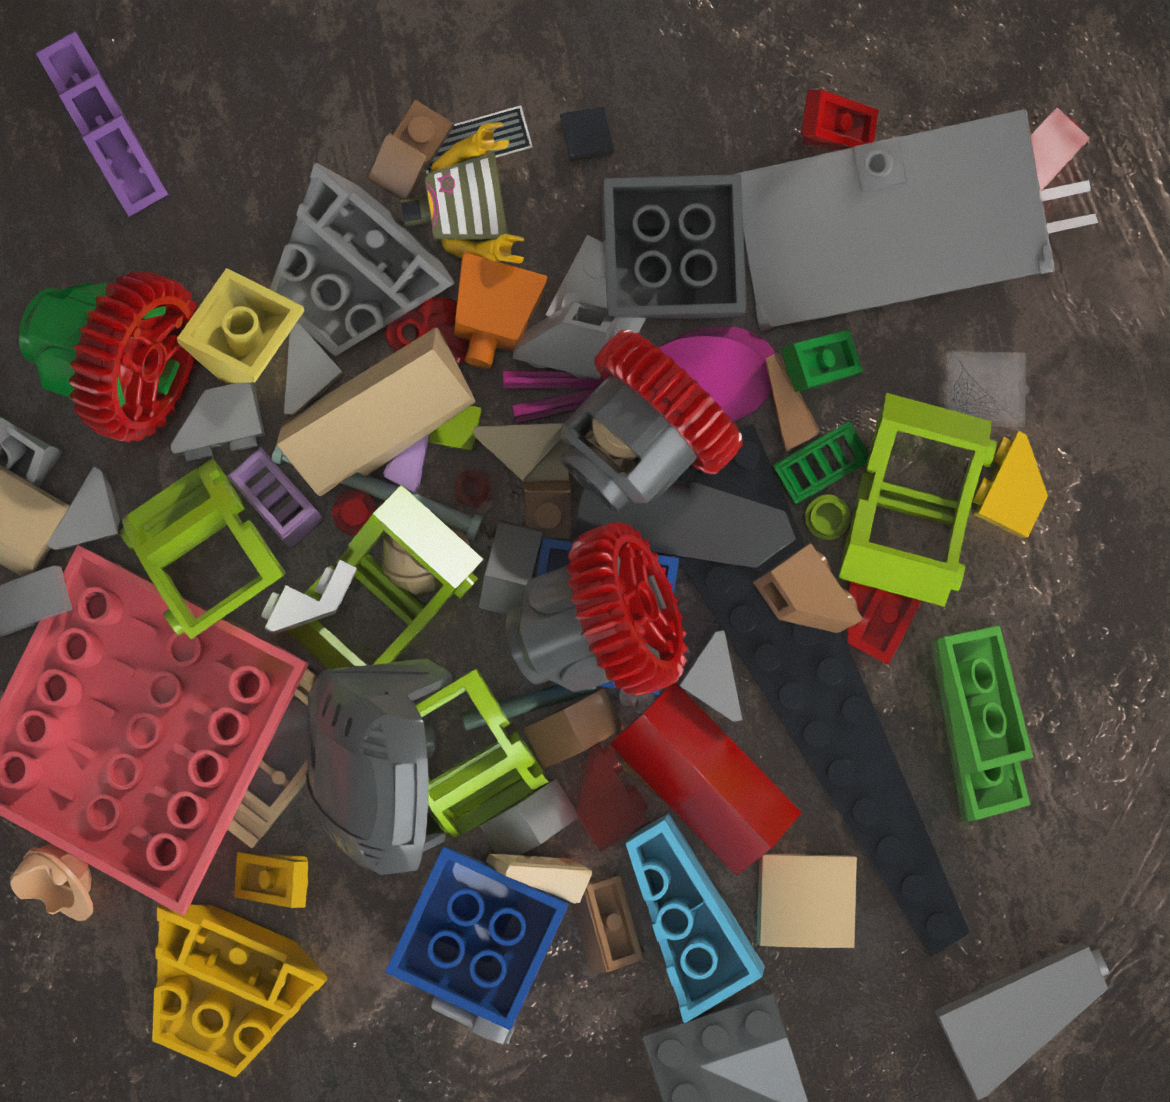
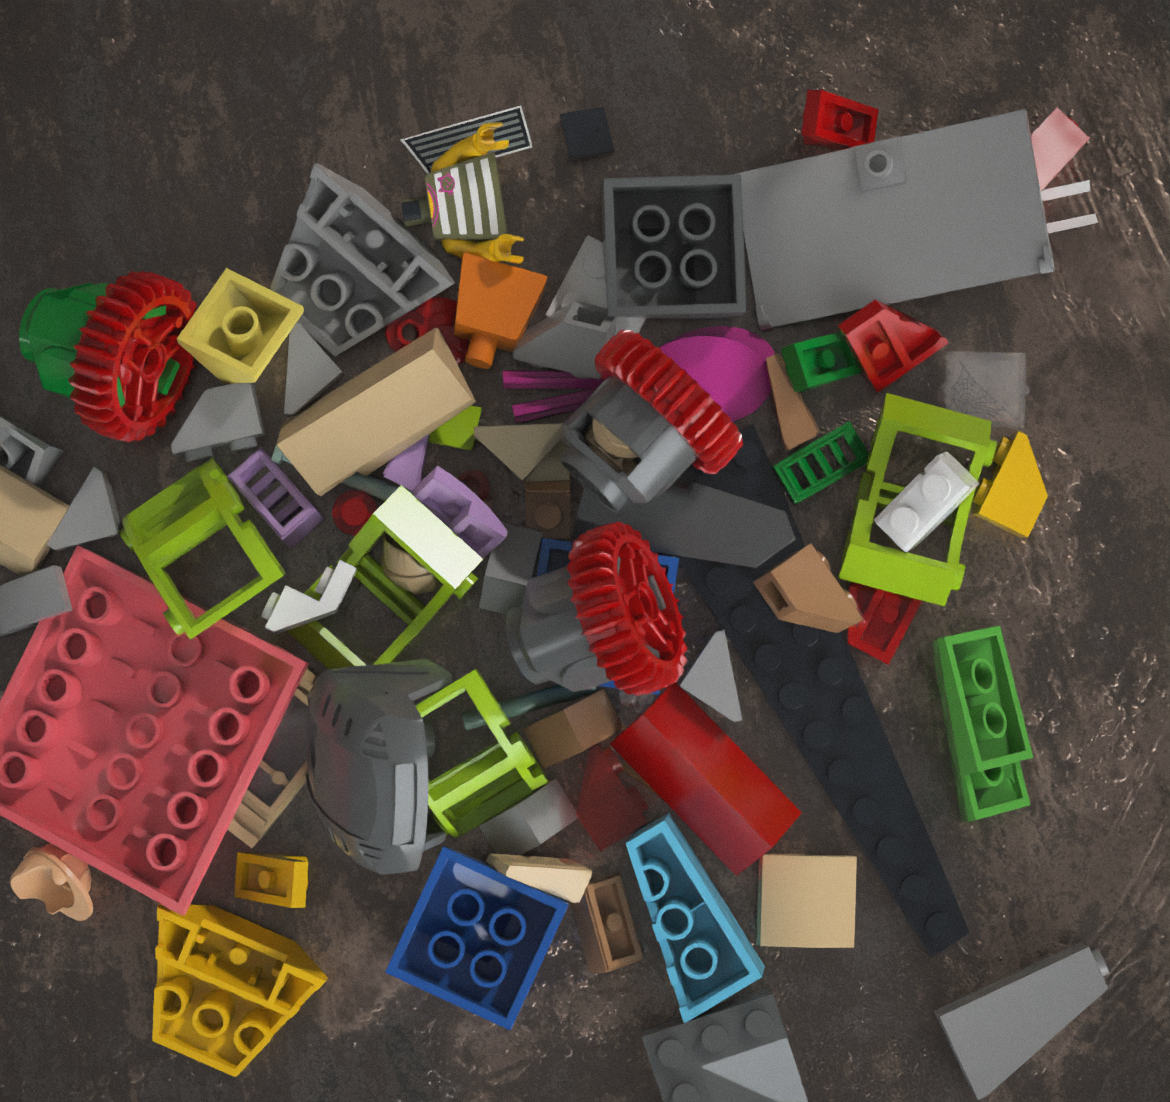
(101, 123): medium lavender slope -> none
(410, 150): medium nougat slope -> none
(461, 511): none -> lavender slope
(478, 1024): light grey bar -> none
(827, 517): lime plate -> none
(888, 342): none -> red wing
(926, 502): none -> white brick

